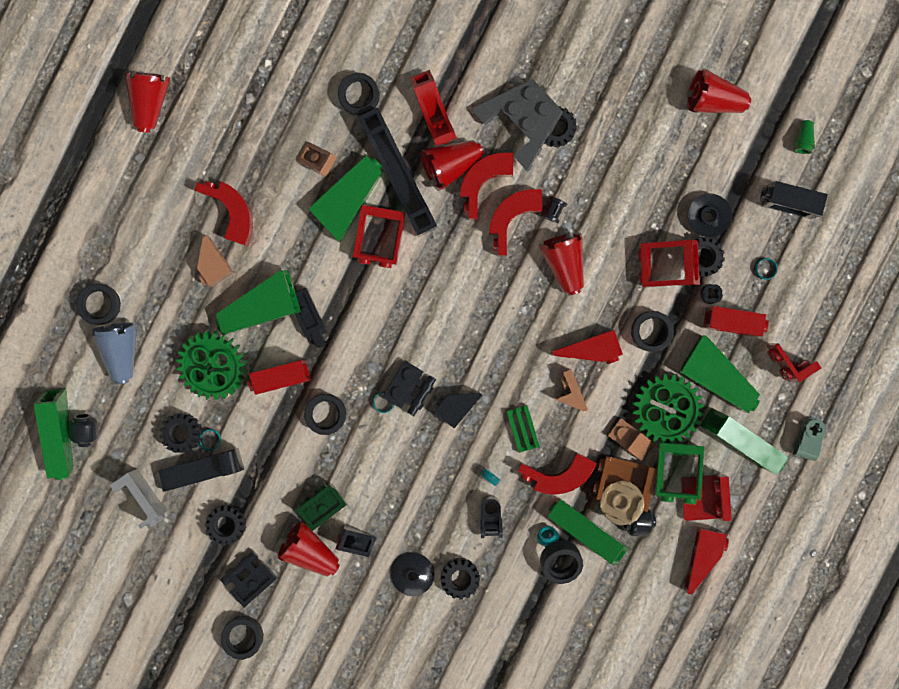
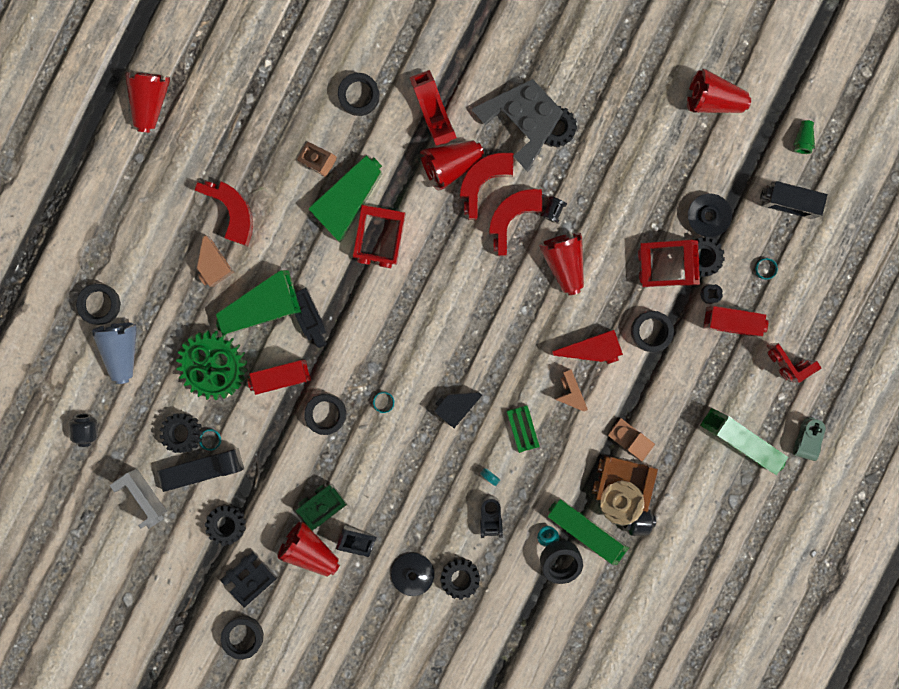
(53, 430): green slope -> none
(398, 172): black arch -> none
(404, 383): black plate -> none
(563, 482): red arch -> none
(675, 391): green gear -> none
(681, 450): green window -> none
(706, 553): red slope -> none
(714, 372): green slope -> none
(714, 501): red bracket -> none

